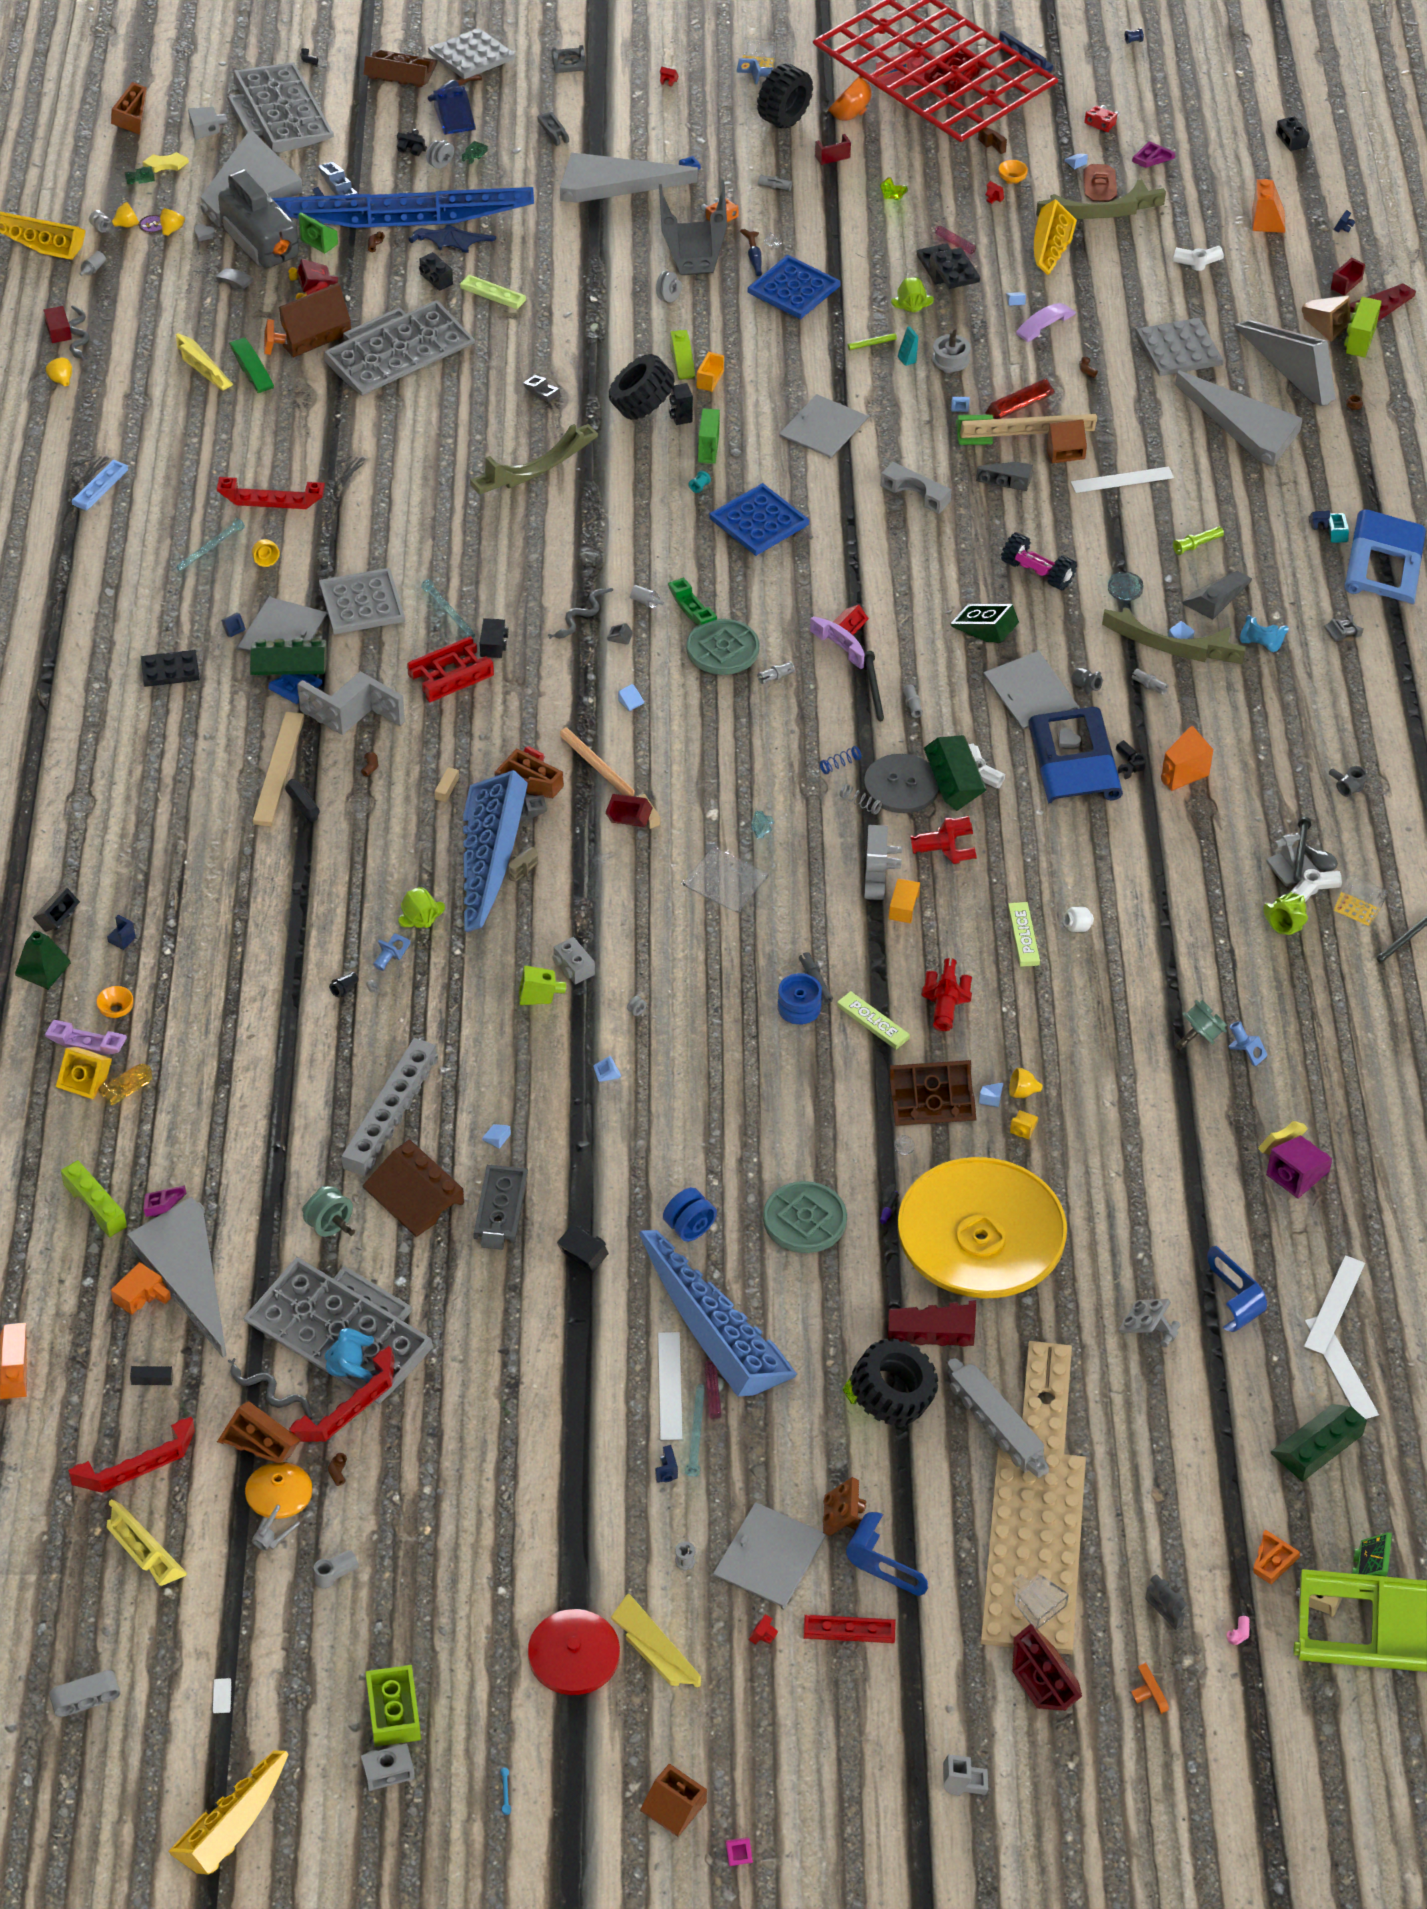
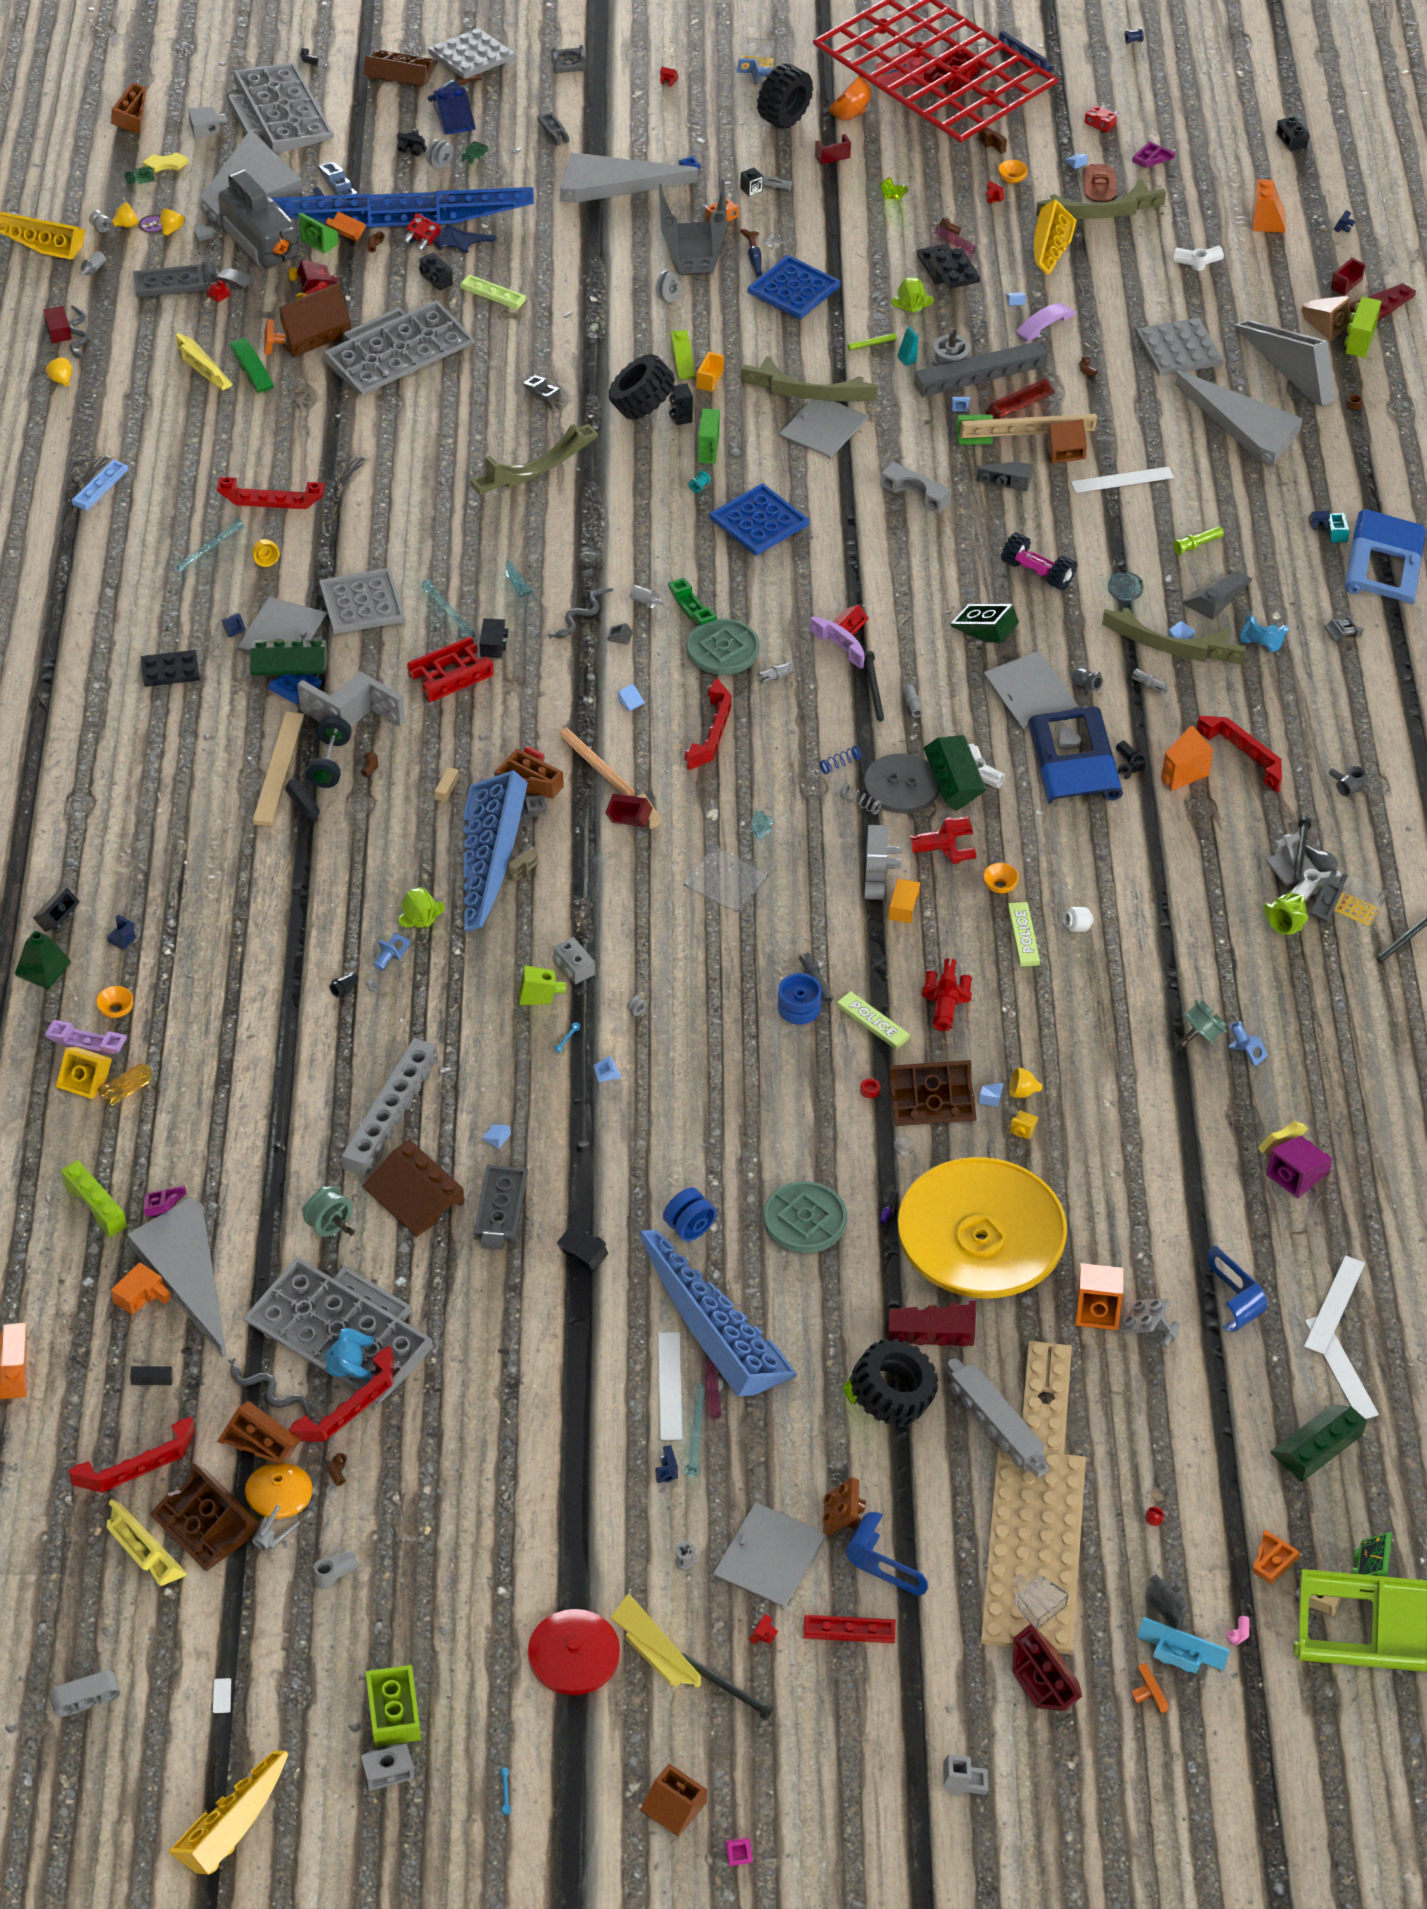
(174, 279): none -> dark grey hinge
(205, 1518): none -> reddish brown piece
(218, 292): none -> red tile
(322, 771): none -> black axle
(346, 226): none -> orange panel
(422, 230): none -> red piece
(517, 580): none -> clear light blue slope
(575, 1027): none -> dark azure hinge
(702, 754): none -> red slope
(751, 181): none -> black brick
(764, 1709): none -> pearl dark grey bar
(771, 377): none -> olive slope
(870, 1088): none -> red tile
(945, 222): none -> reddish brown arm
(980, 368): none -> dark grey brick
(1001, 873): none -> light orange piece
(1099, 1296): none -> orange slope
(1154, 1516): none -> red hinge
(1182, 1648): none -> medium azure bracket
(1212, 726): none -> red slope
(1328, 897): none -> dark grey hinge

